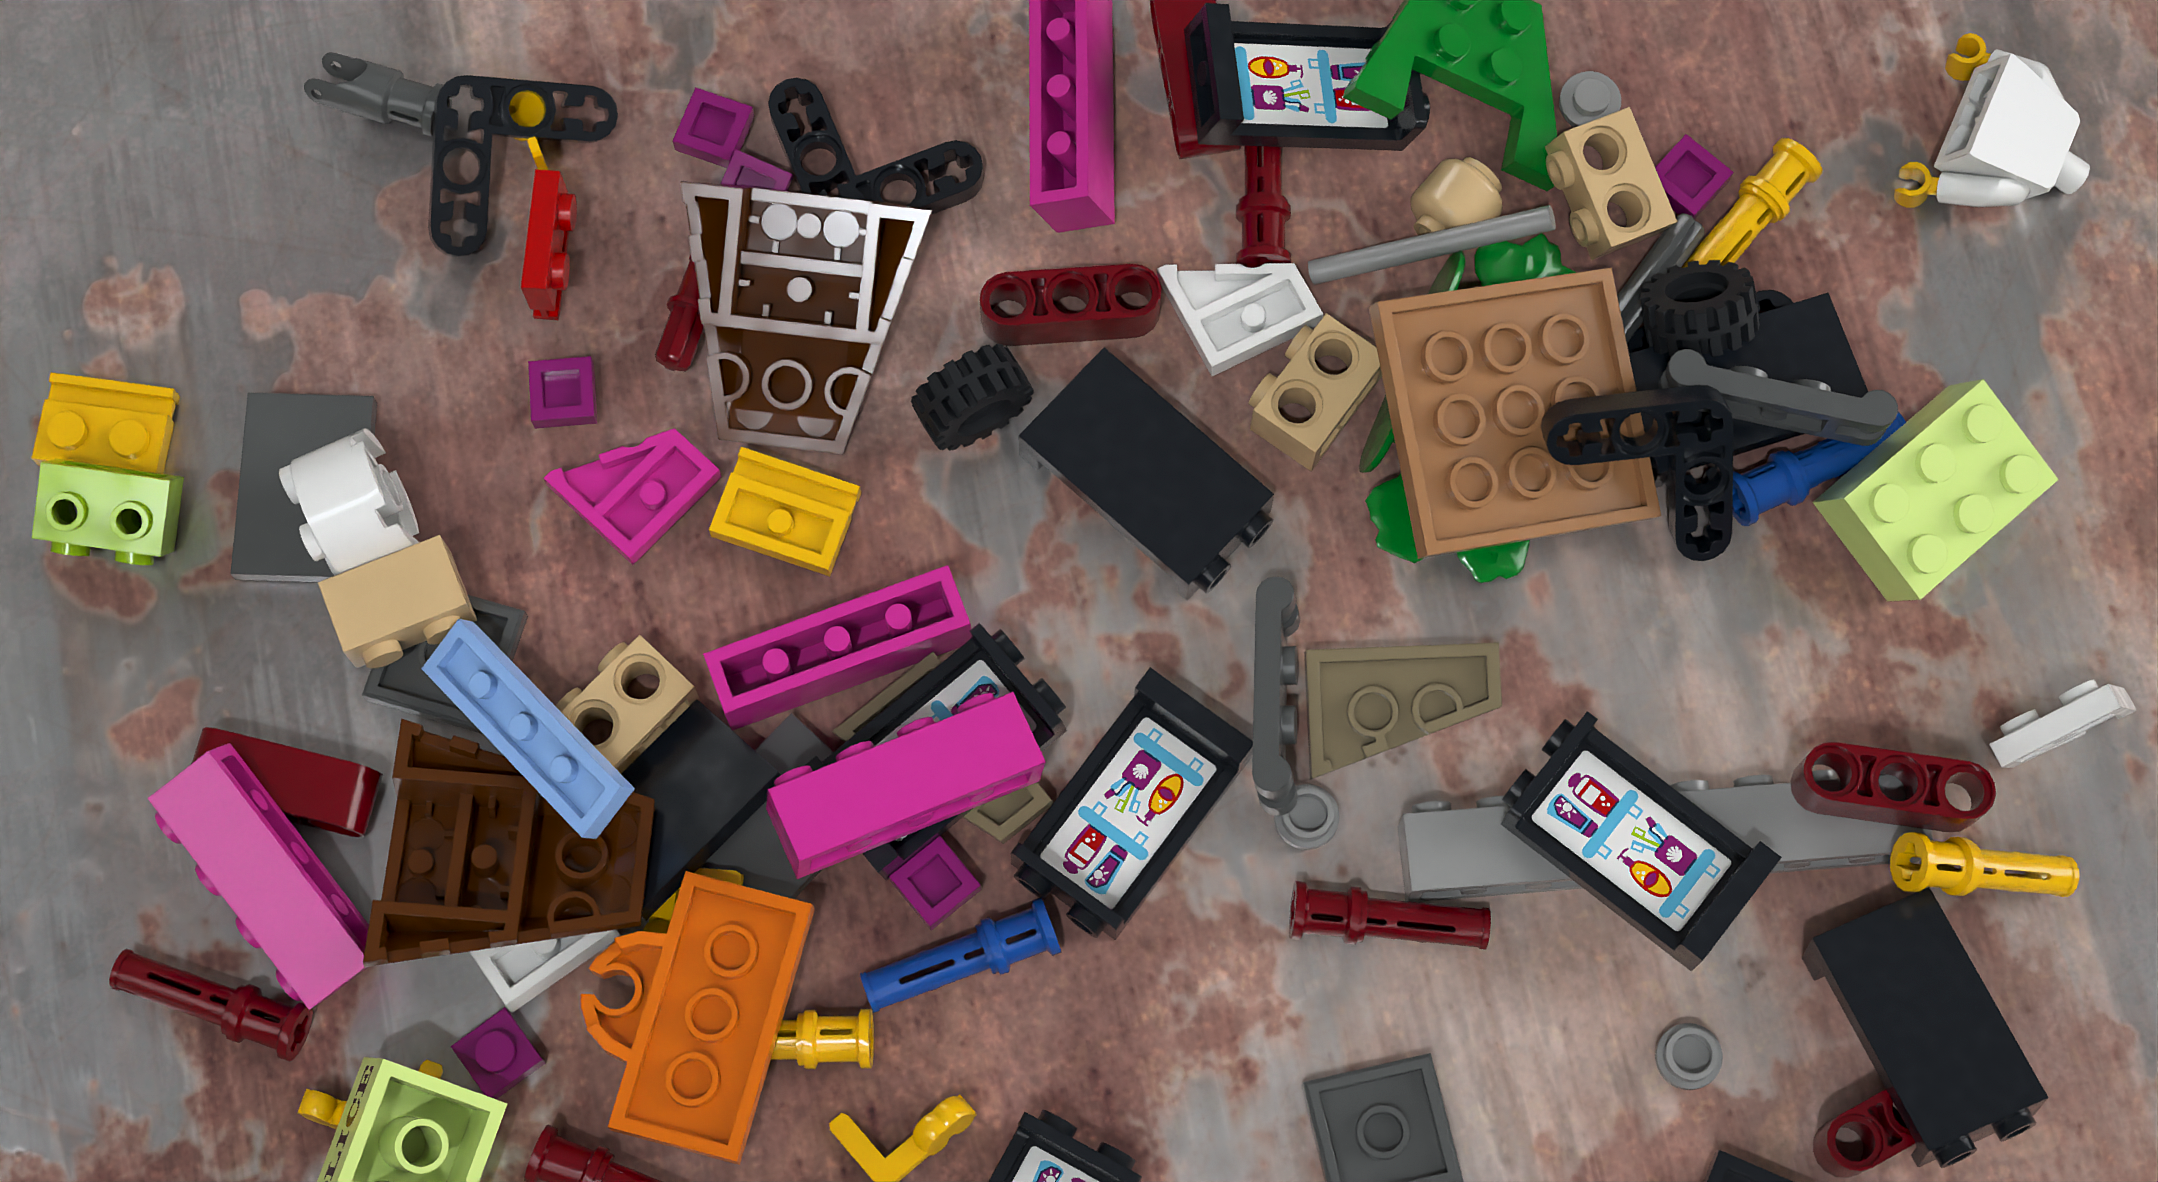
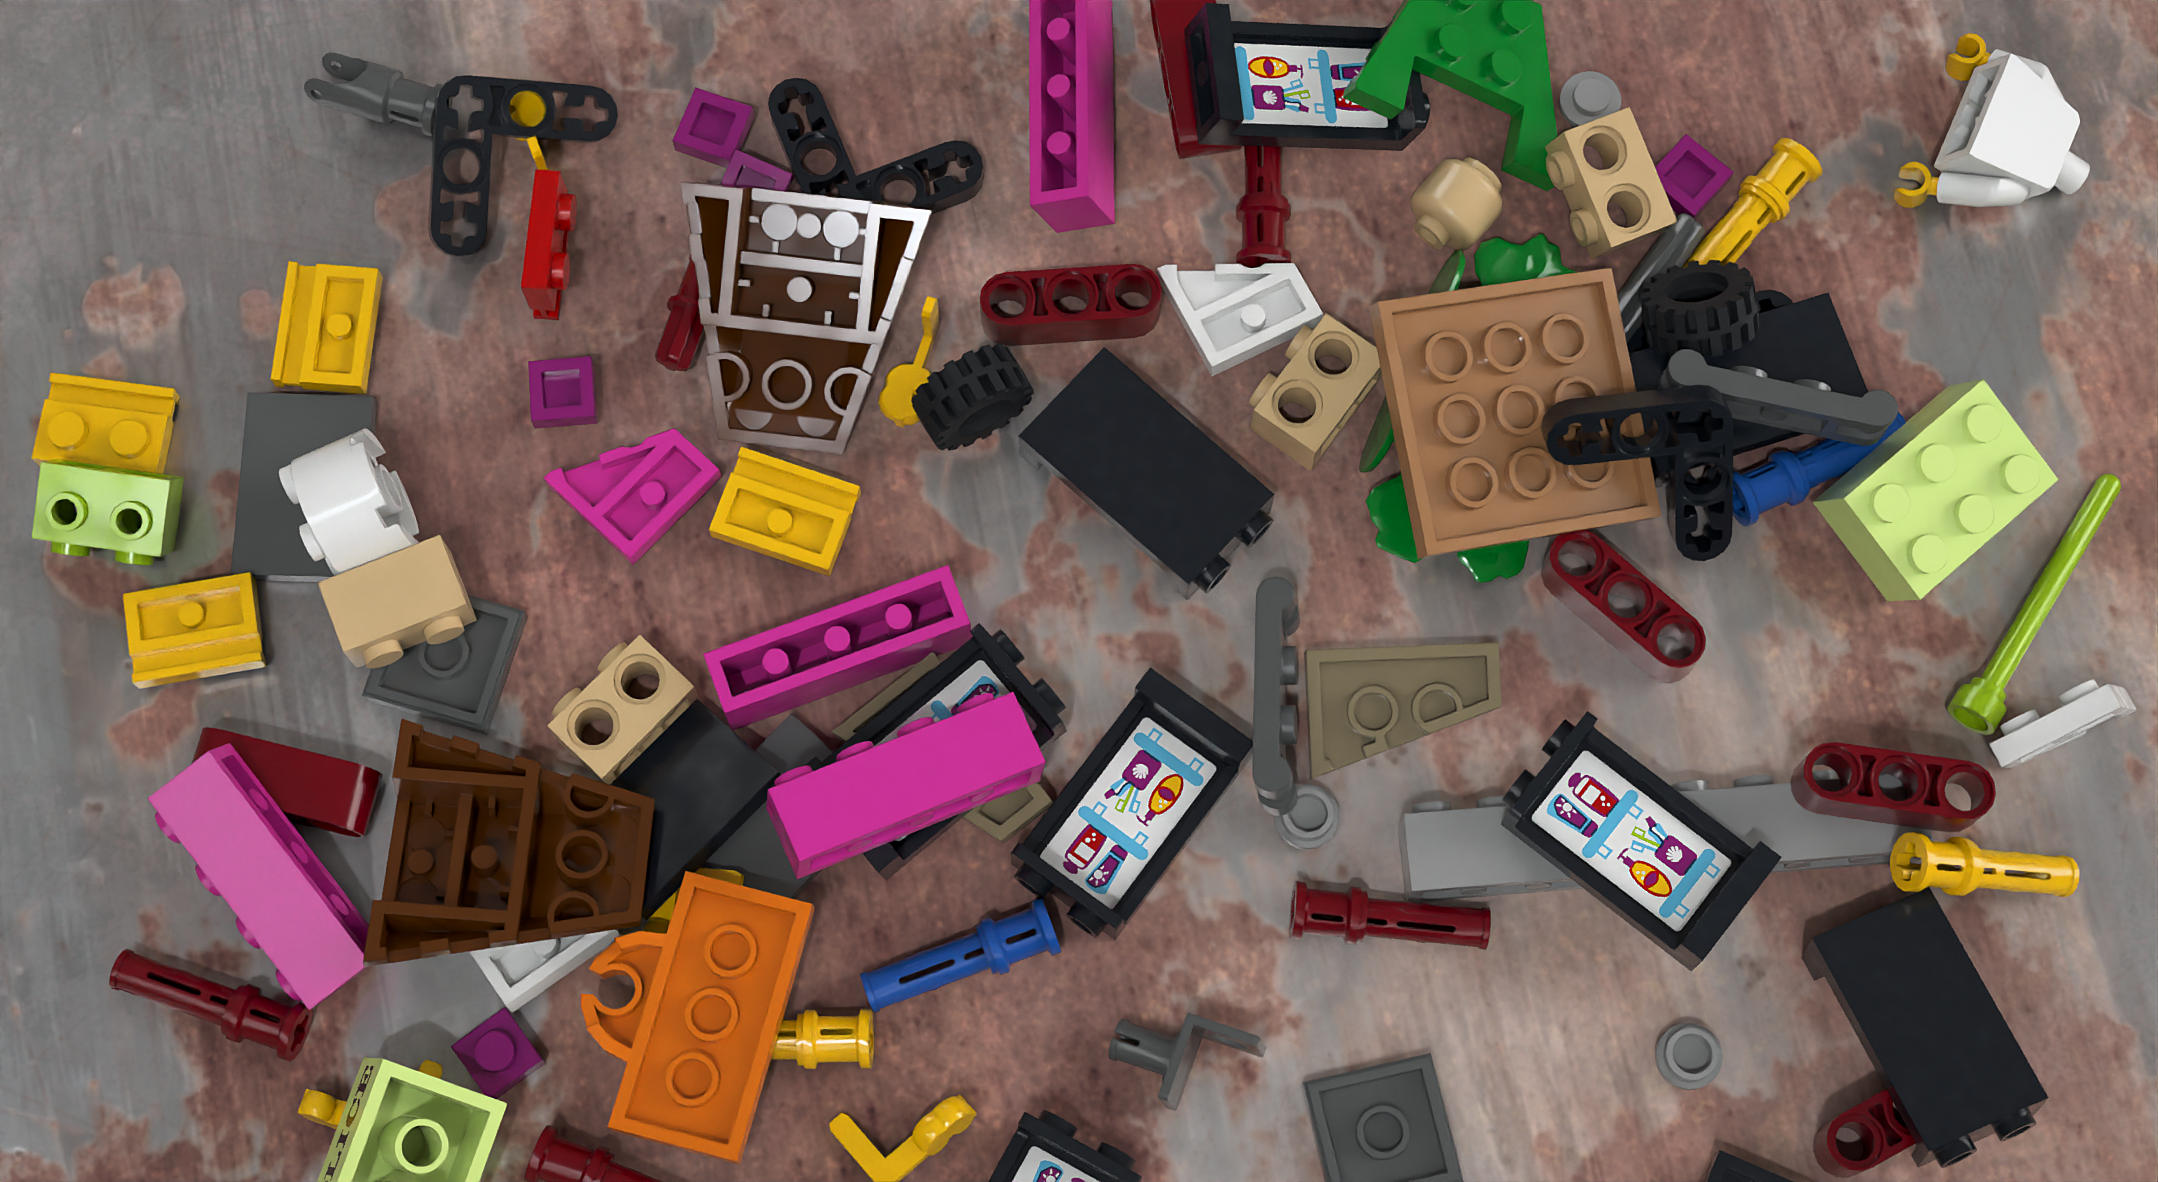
(194, 630): none -> yellow plate
(327, 327): none -> yellow plate
(528, 729): light blue plate -> none
(905, 378): none -> yellow piece
(935, 883): magenta plate -> none
(1175, 1056): none -> dark grey bracket
(1432, 245): light grey bar -> none
(1632, 636): none -> dark red beam
(1981, 702): none -> lime piece

